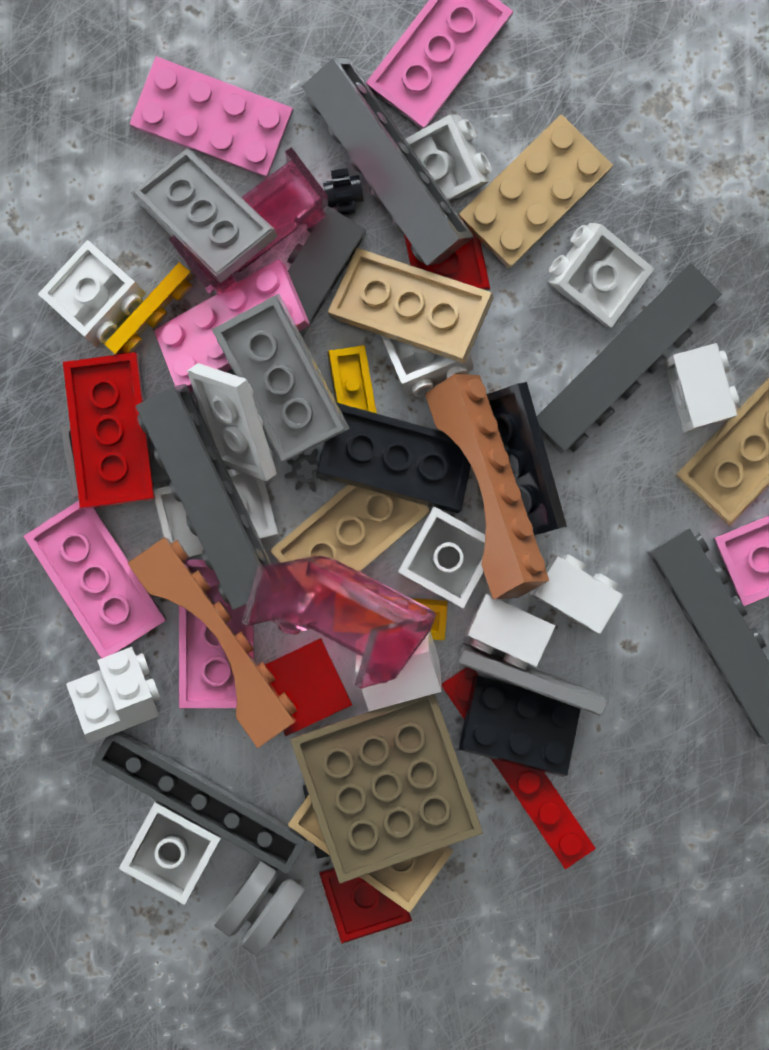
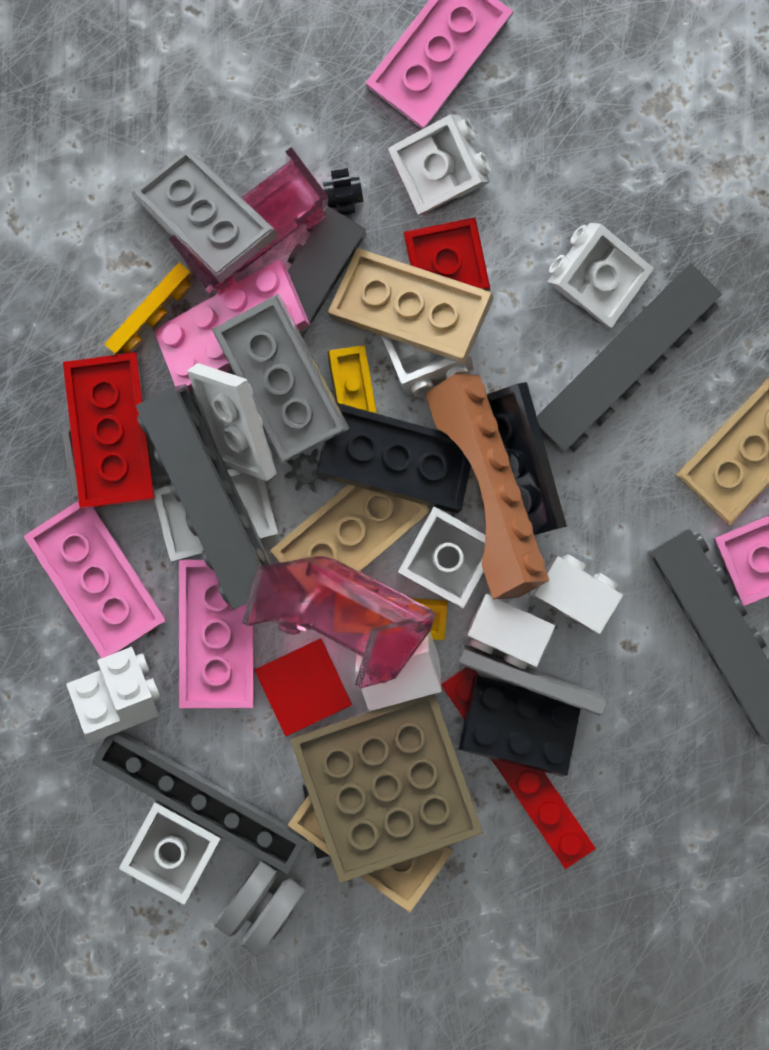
(92, 294): white plate -> none
(211, 117): bright pink plate -> none
(259, 706): nougat arch -> none
(360, 907): red tile -> none
(386, 161): dark grey brick -> none
(535, 191): tan plate -> none
(701, 387): white brick -> none

